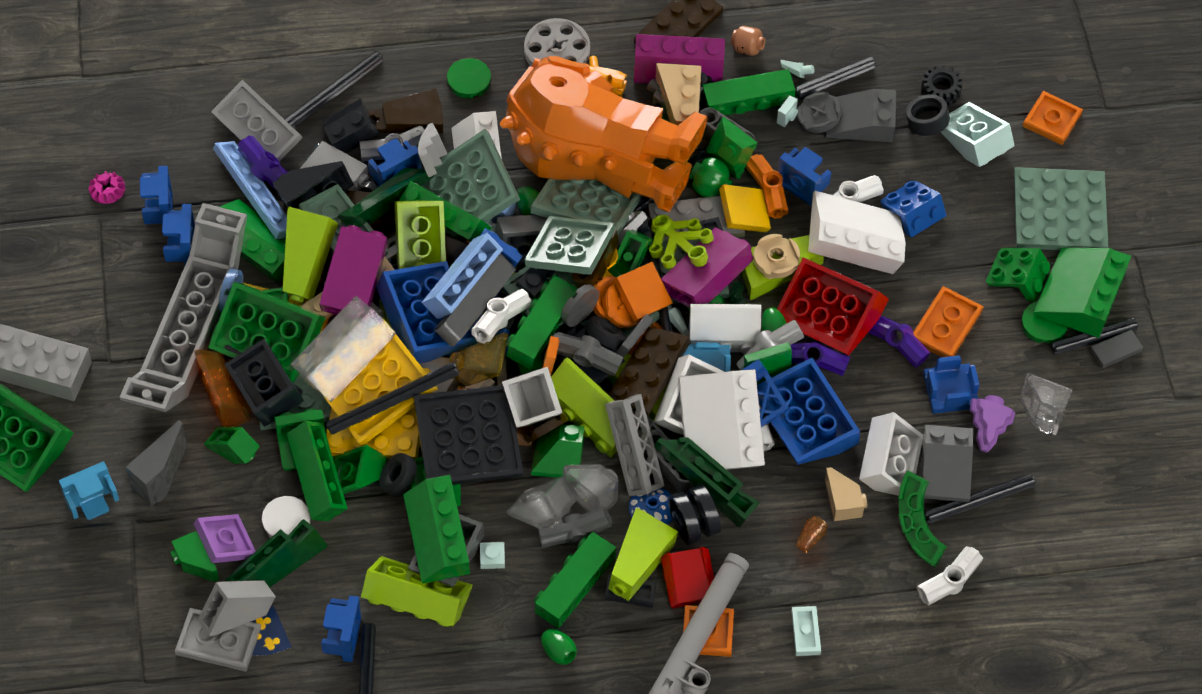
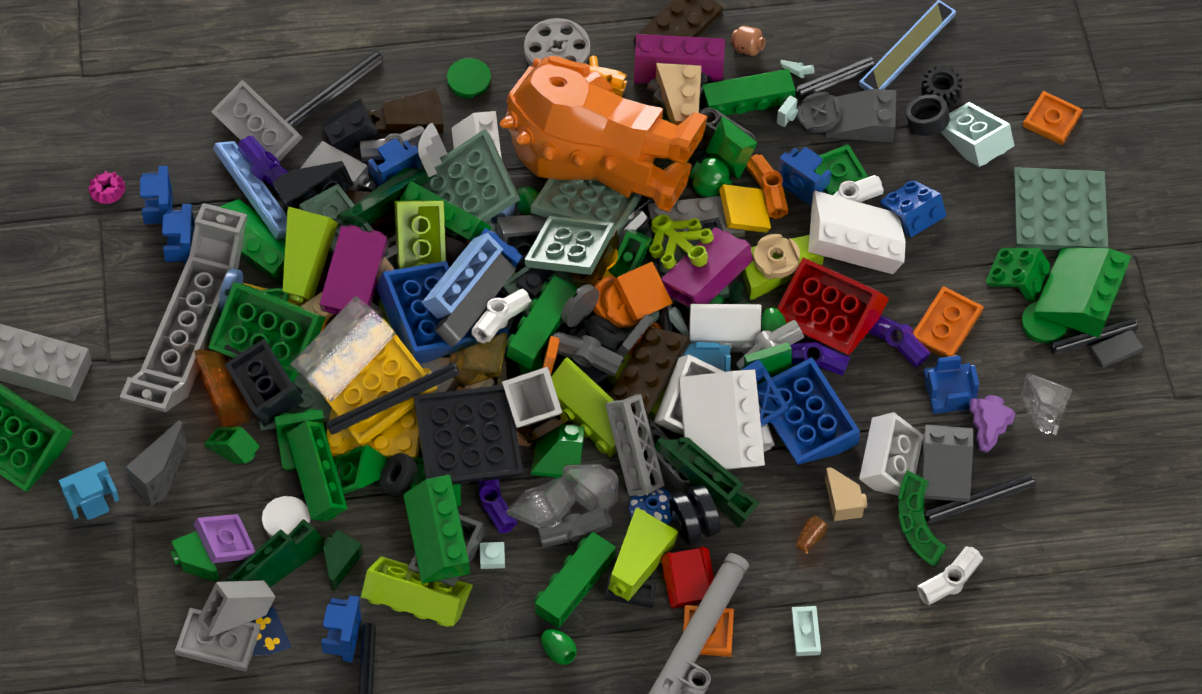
(340, 556): none -> dark green slope
(495, 509): none -> dark purple piece
(843, 167): none -> green tile
(908, 47): none -> tile

